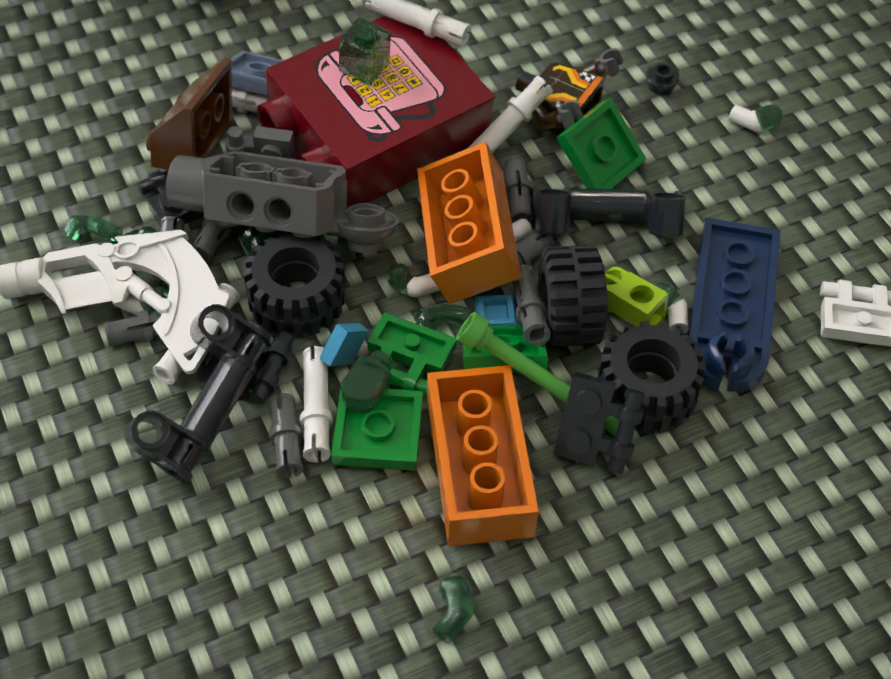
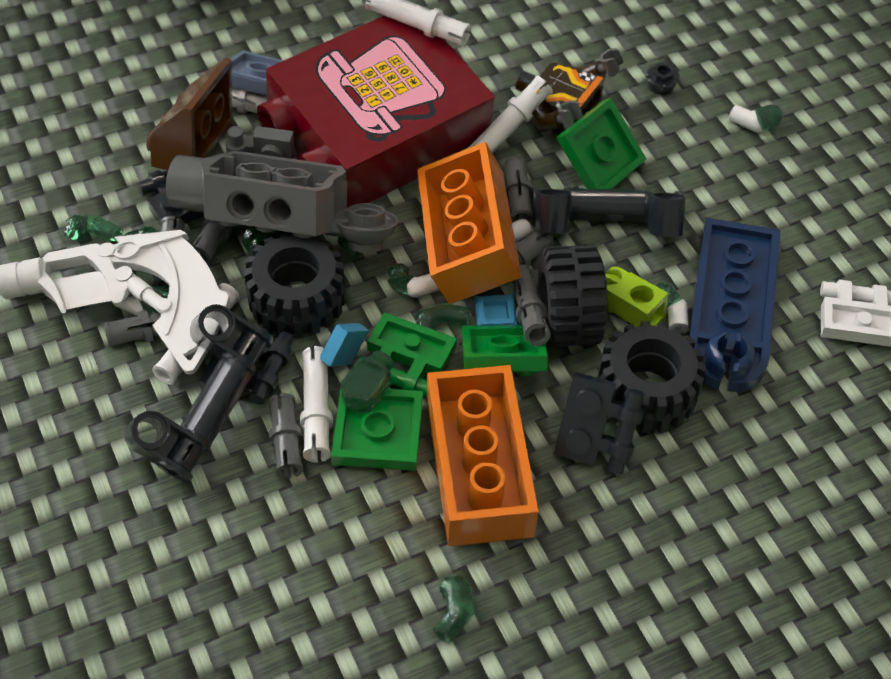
(364, 51): clear green brick -> none
(478, 334): bright green piece -> none

